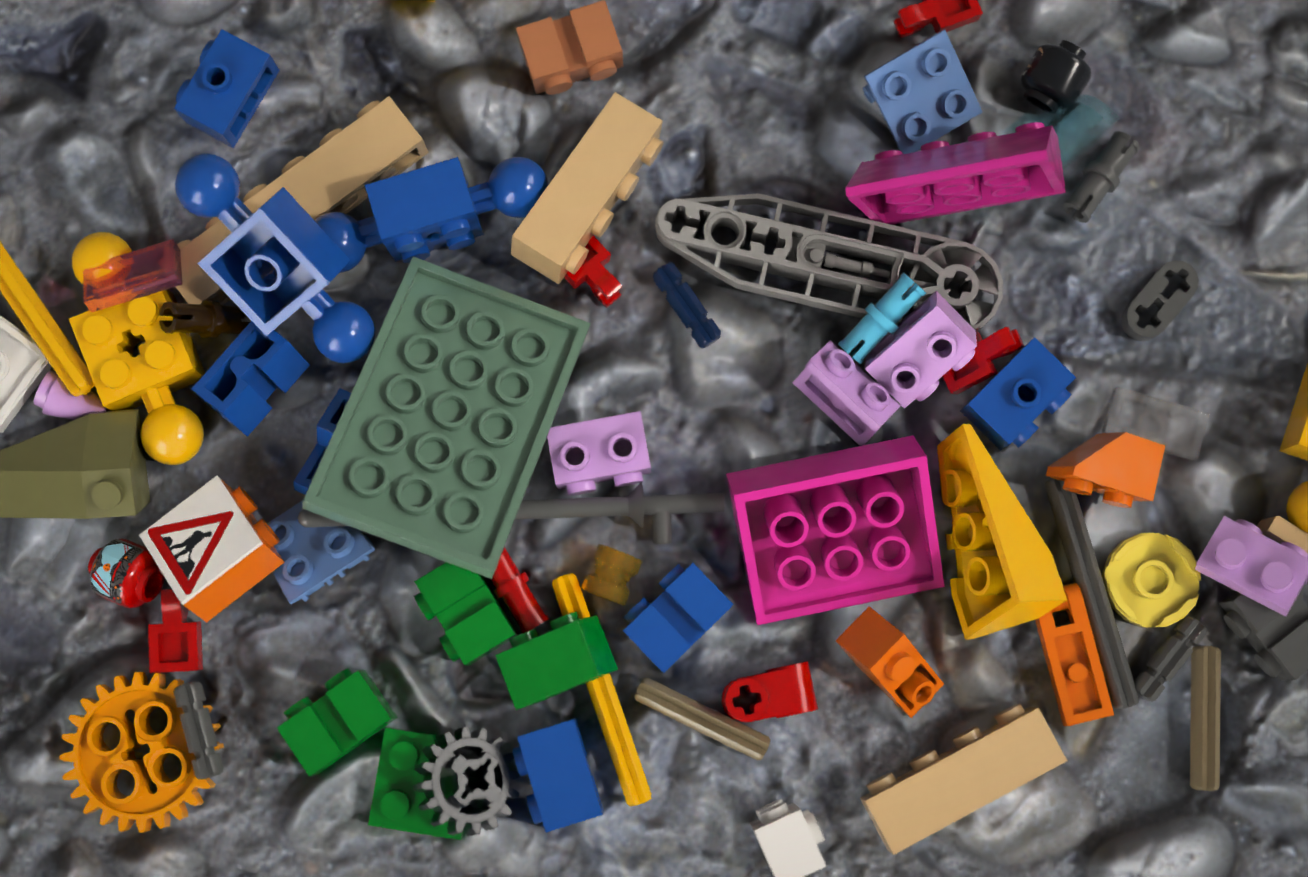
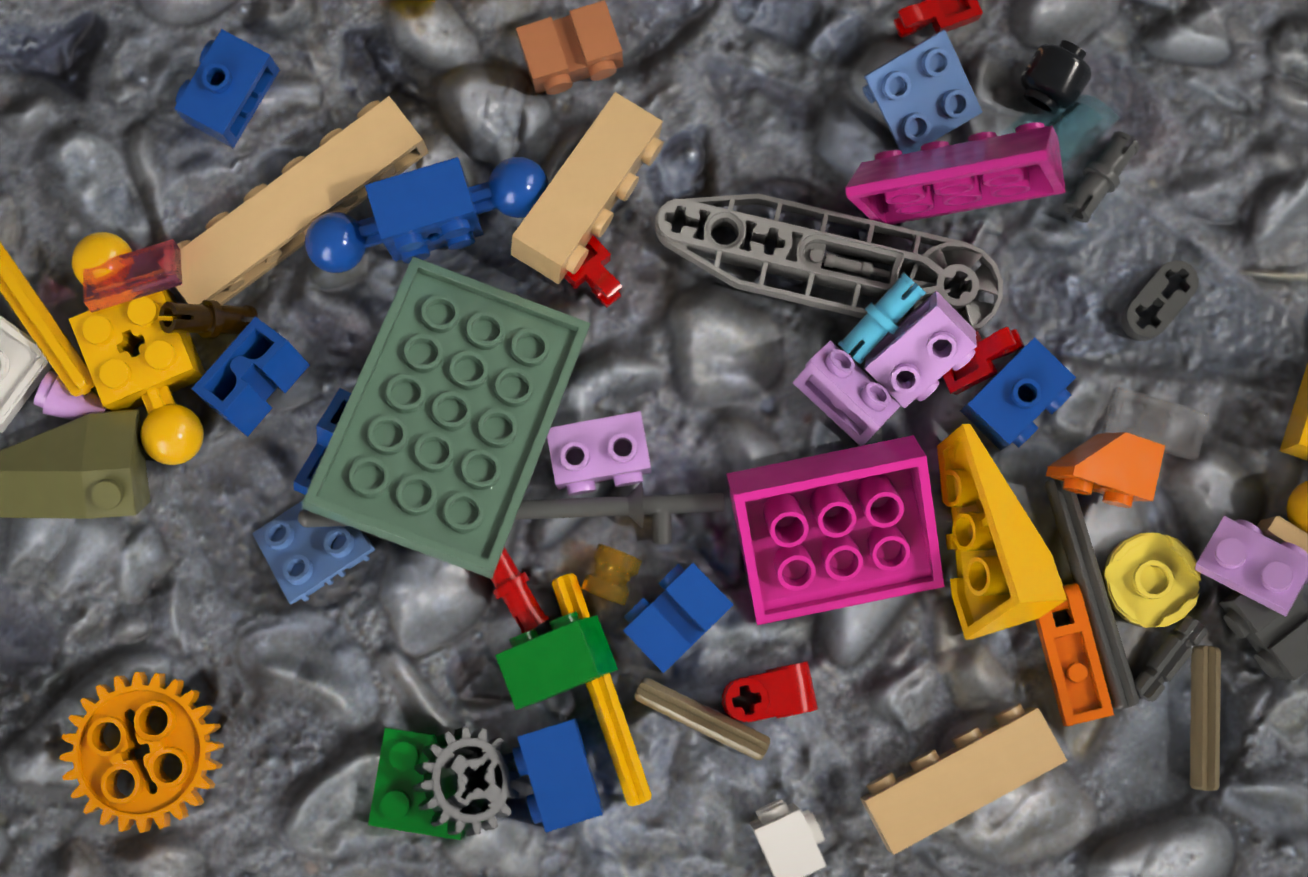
(125, 573): head -> none
(175, 642): red plate -> none
(198, 730): dark grey axle -> none
(213, 548): piece -> none
(274, 259): blue brick -> none
(337, 721): green brick -> none
(466, 611): green brick -> none
(686, 305): dark blue axle -> none
(890, 661): orange slope -> none

